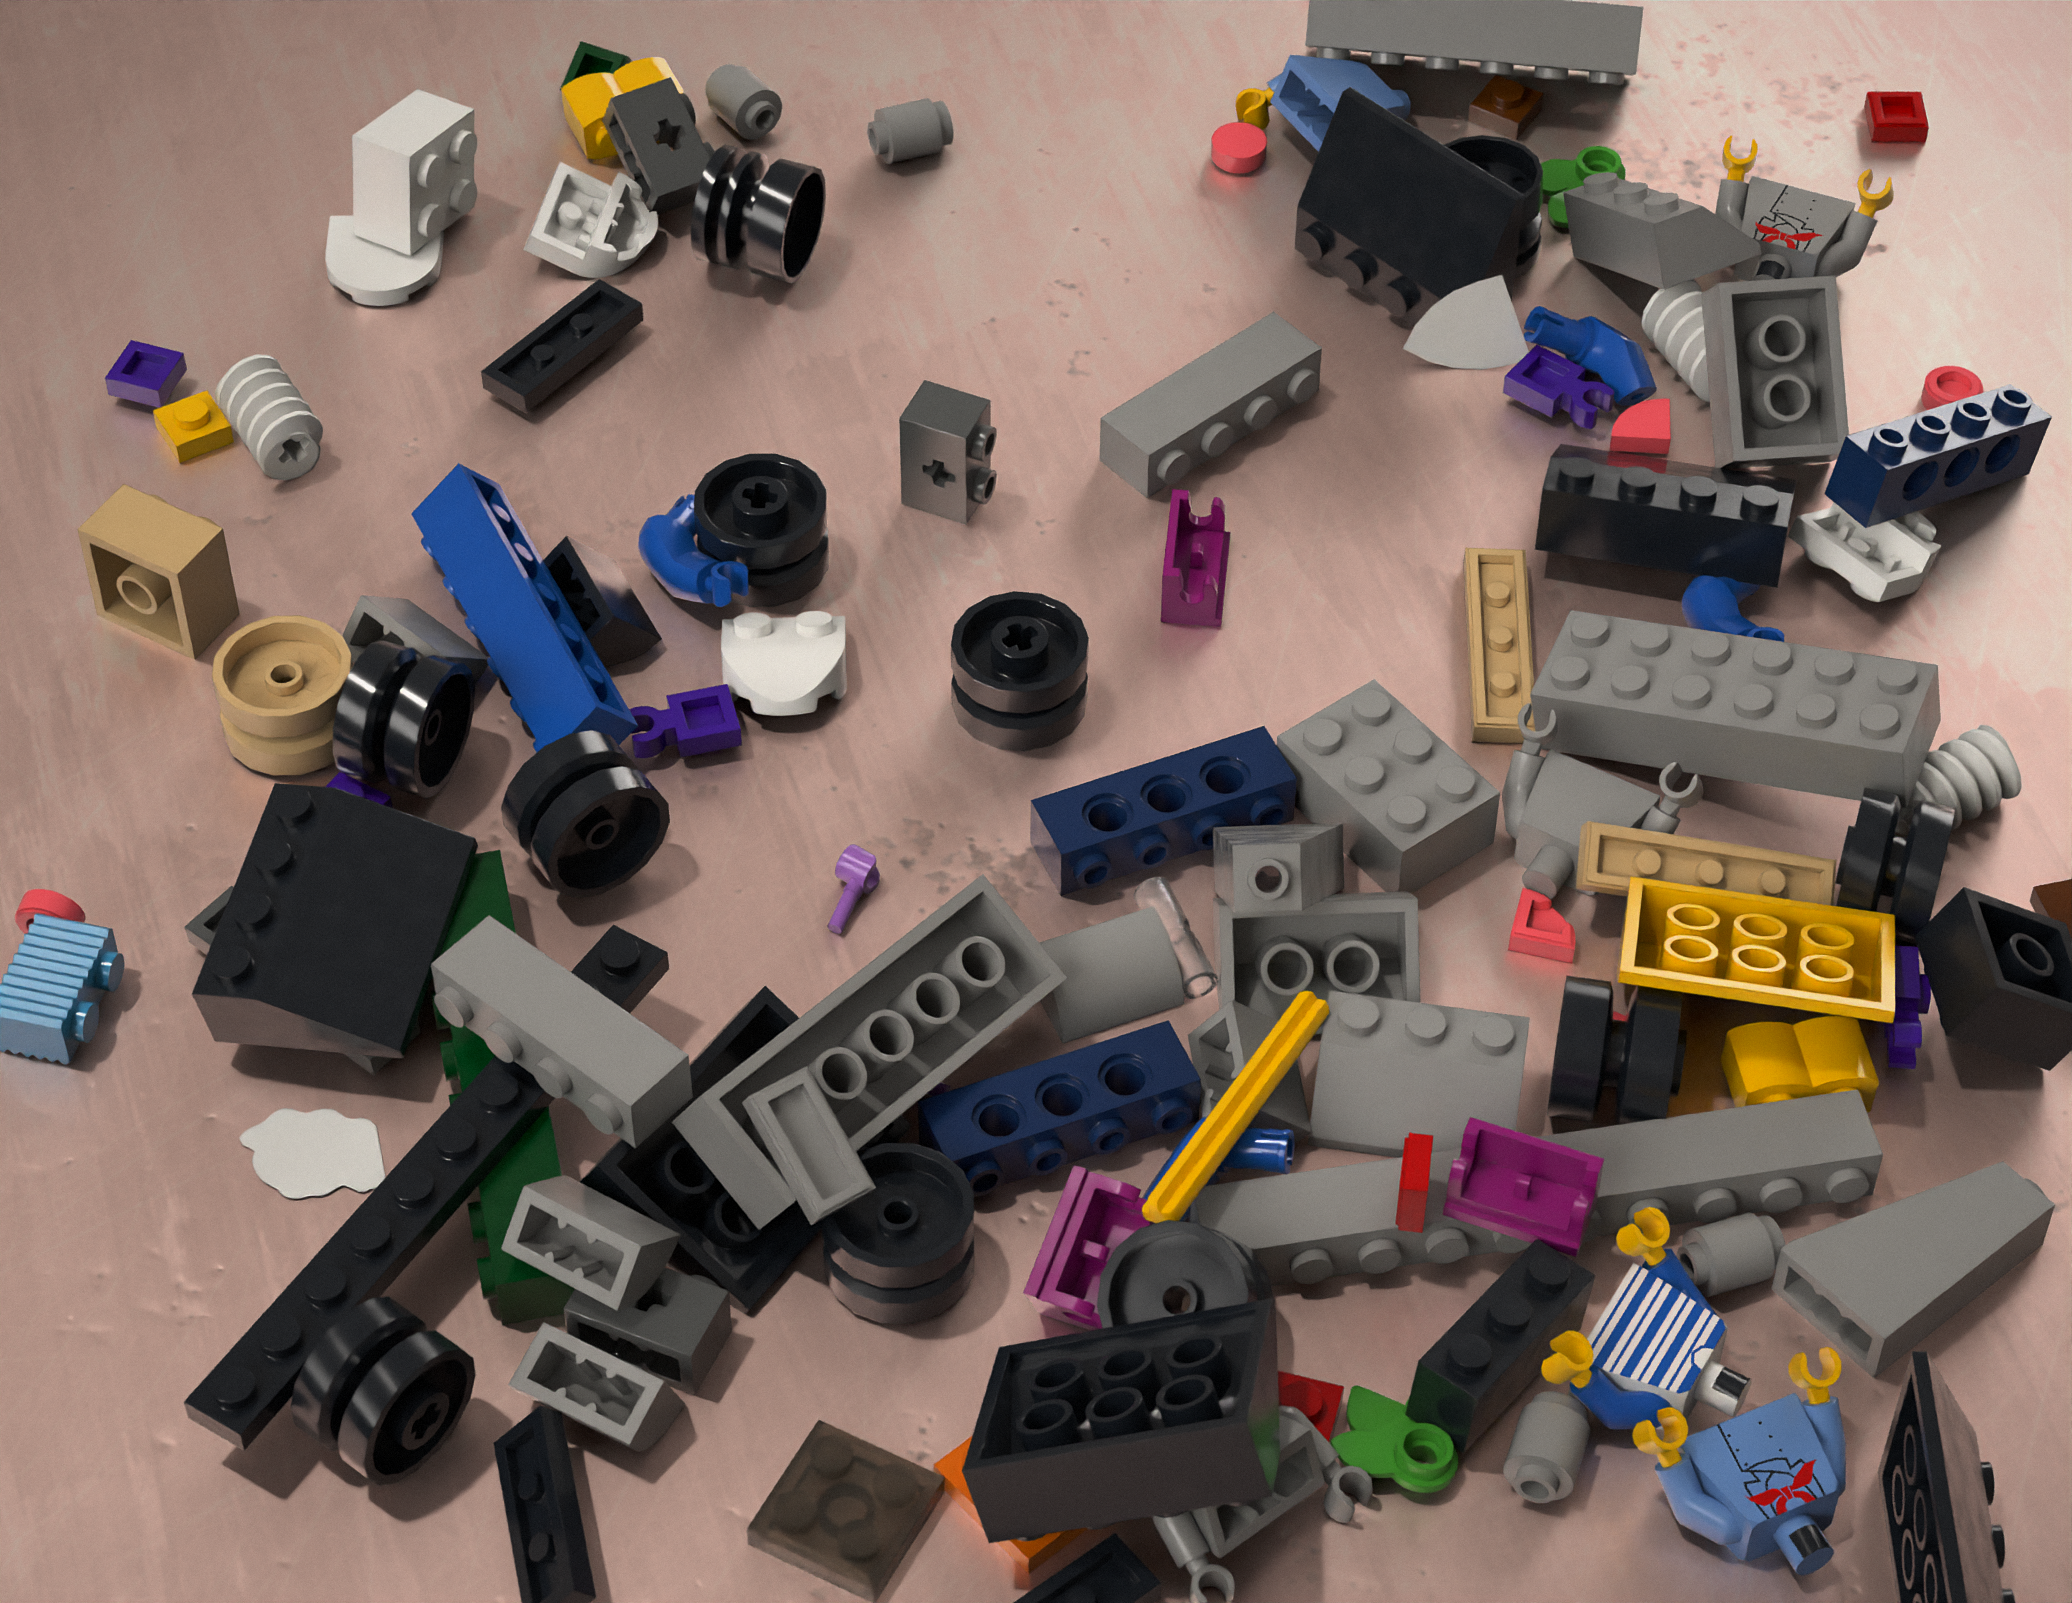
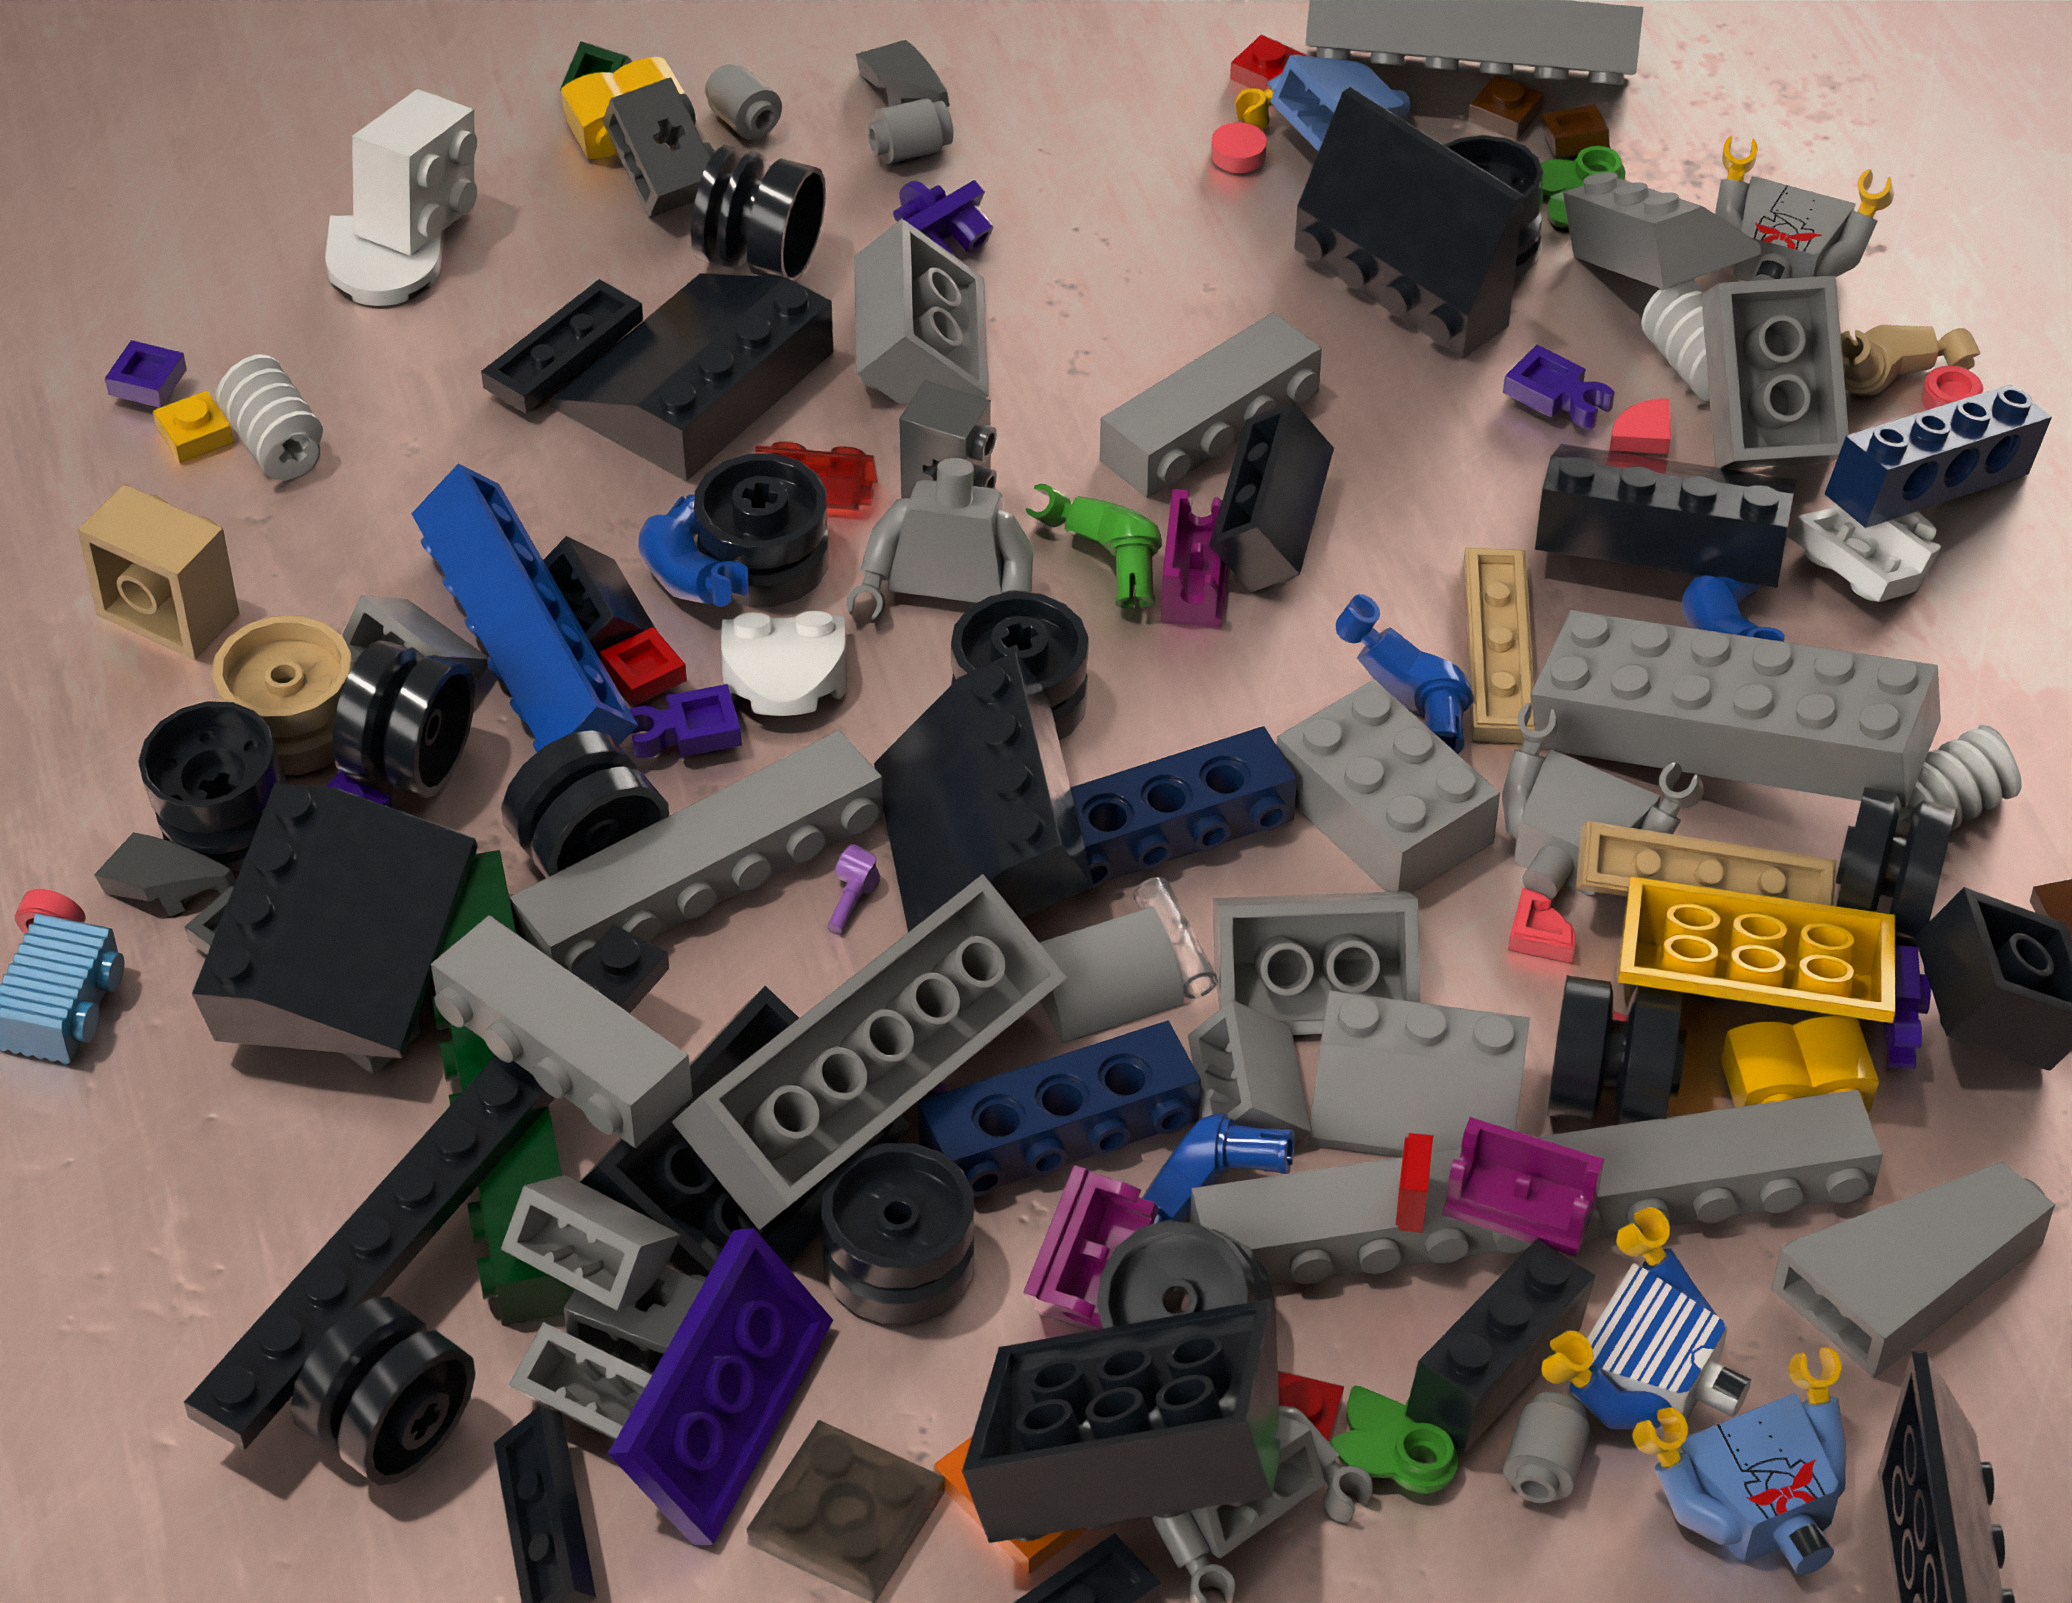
(161, 869): none -> dark grey slope
(211, 778): none -> black wheel
(315, 1152): white sticker -> none
(591, 224): white slope -> none
(644, 666): none -> red plate
(702, 368): none -> black slope
(704, 852): none -> light grey brick
(721, 1387): none -> dark purple plate
(808, 1145): light grey tile -> none
(844, 472): none -> clear red hinge
(902, 72): none -> dark grey slope
(918, 317): none -> light grey slope
(944, 215): none -> dark purple hips
(947, 543): none -> light grey torso
(983, 793): none -> black slope
(1119, 530): none -> bright green arm
(1236, 1109): yellow axle -> none
(1261, 62): none -> red plate
(1272, 497): none -> black brick
(1304, 854): light grey slope -> none
(1413, 677): none -> blue arm
(1470, 329): white sticker -> none
(1574, 130): none -> reddish brown plate
(1596, 349): blue arm -> none
(1731, 1253): light grey brick -> none
(1896, 116): red tile -> none
(1898, 350): none -> tan arm

